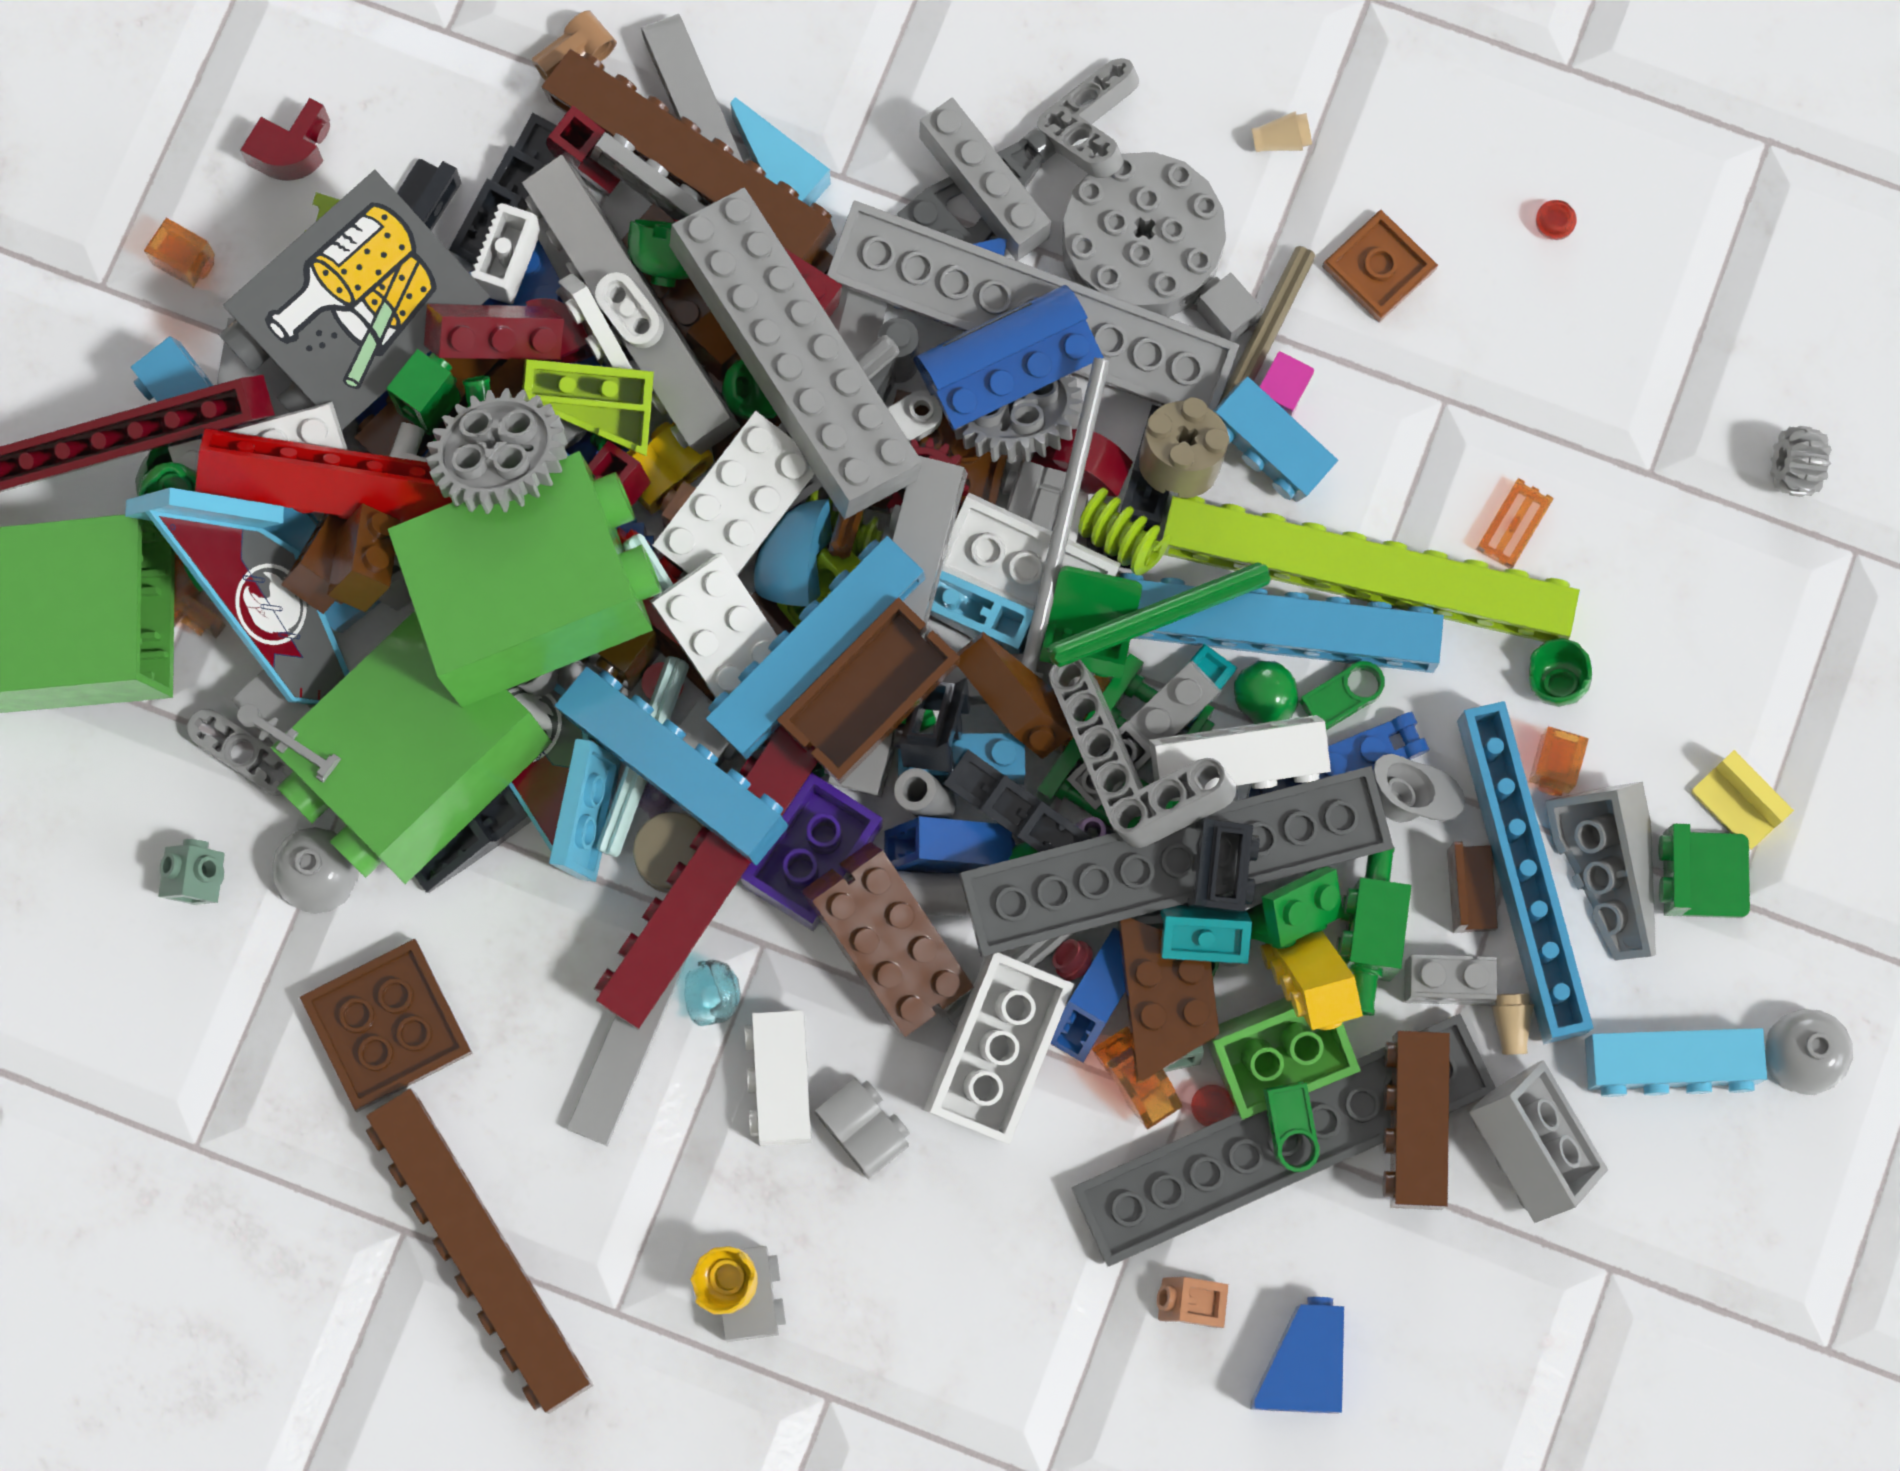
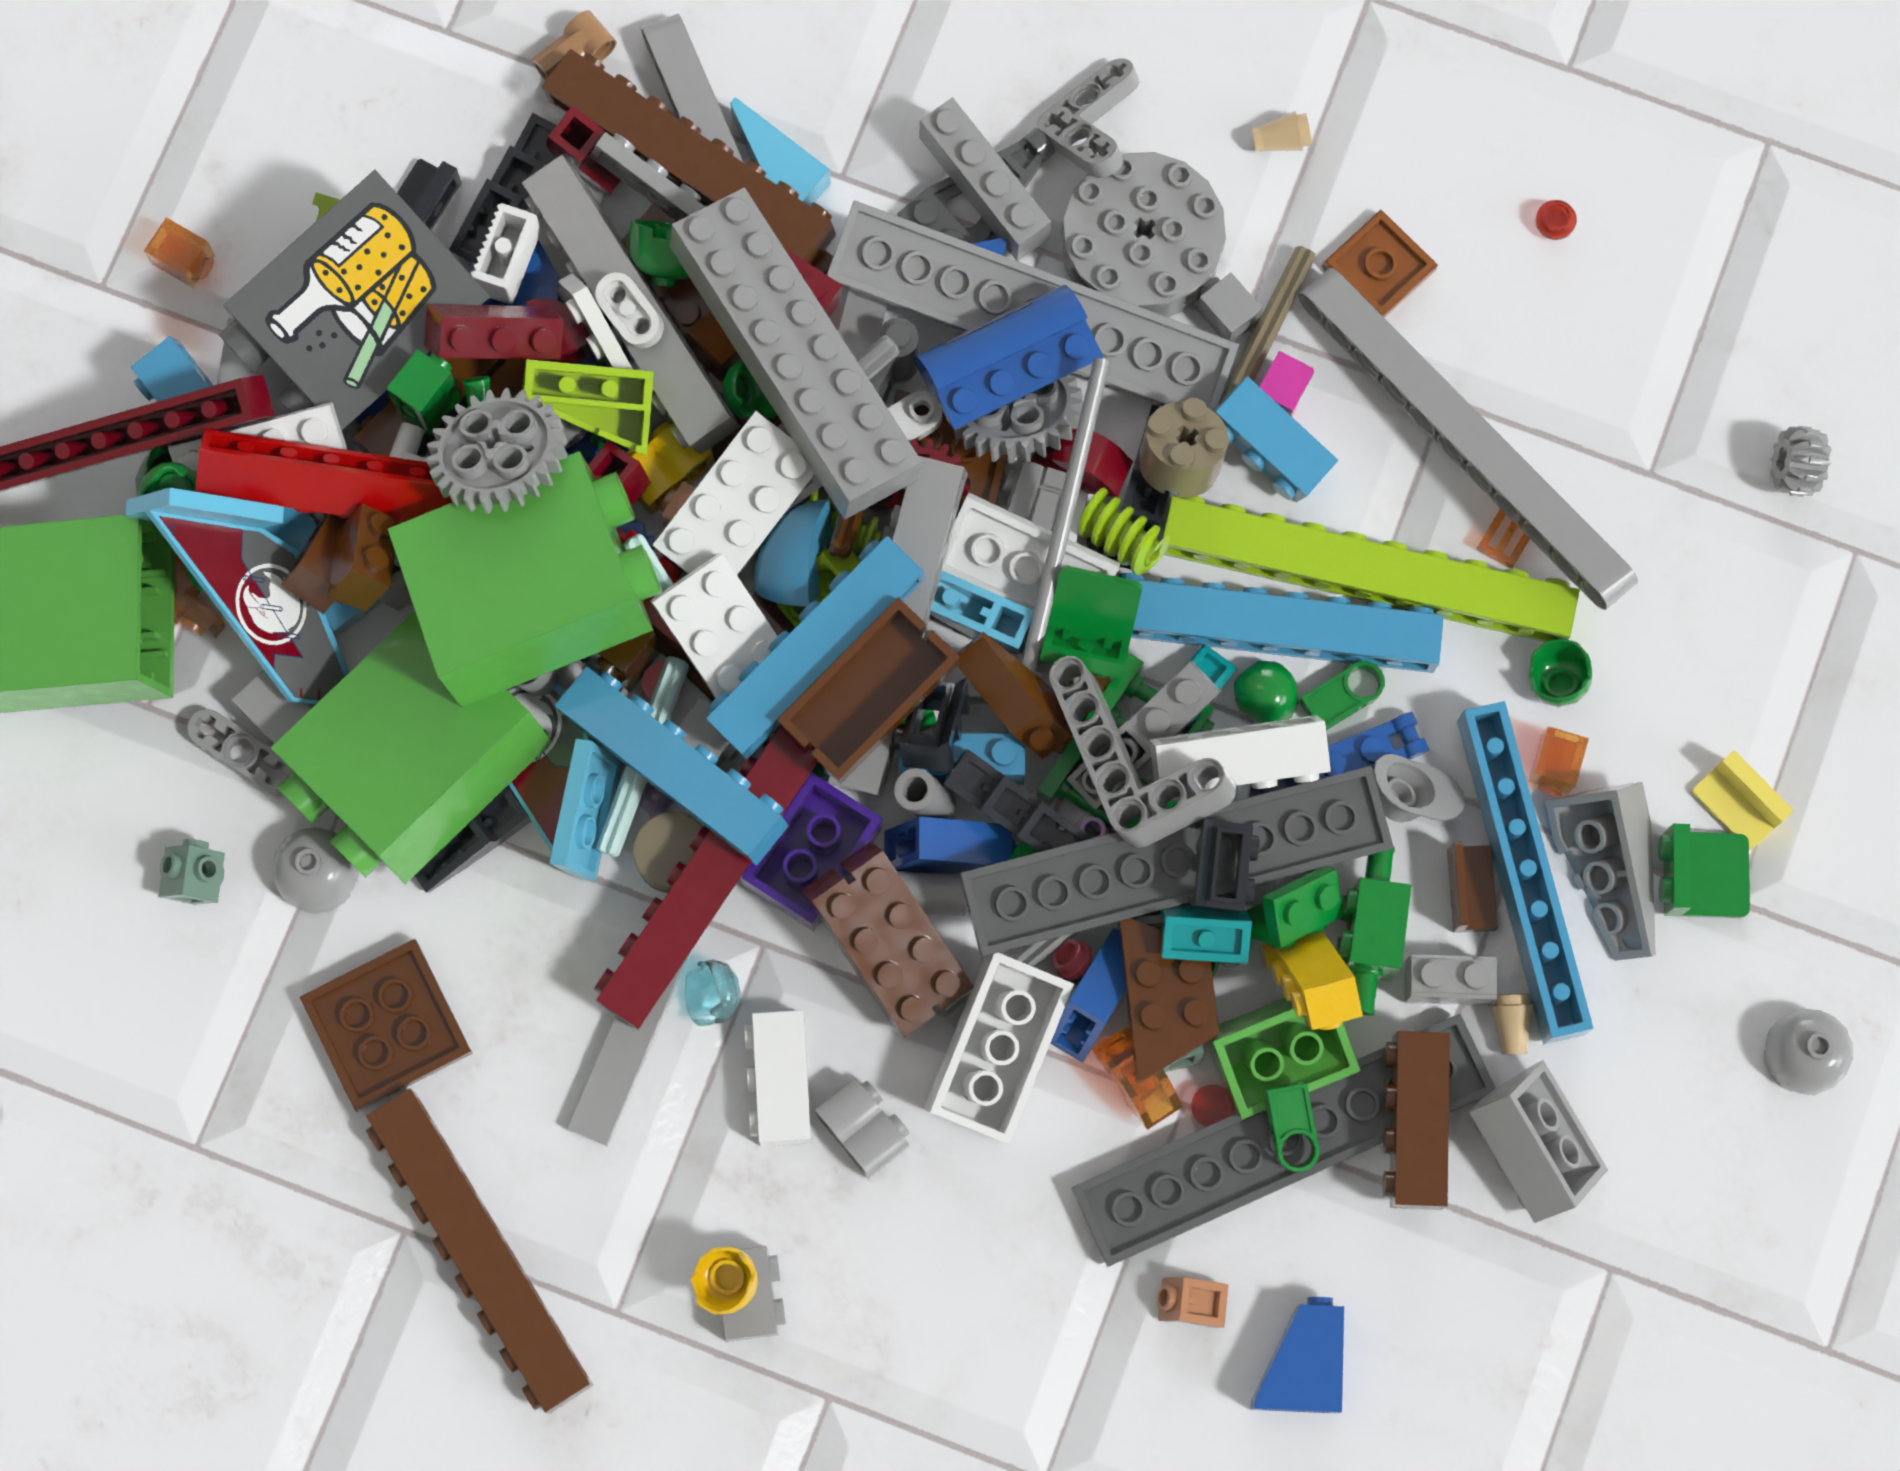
(250, 716): light grey piece -> none
(288, 153): dark red brick -> none
(1158, 614): green axle -> none
(1468, 439): none -> light grey beam
(1675, 1060): medium azure brick -> none

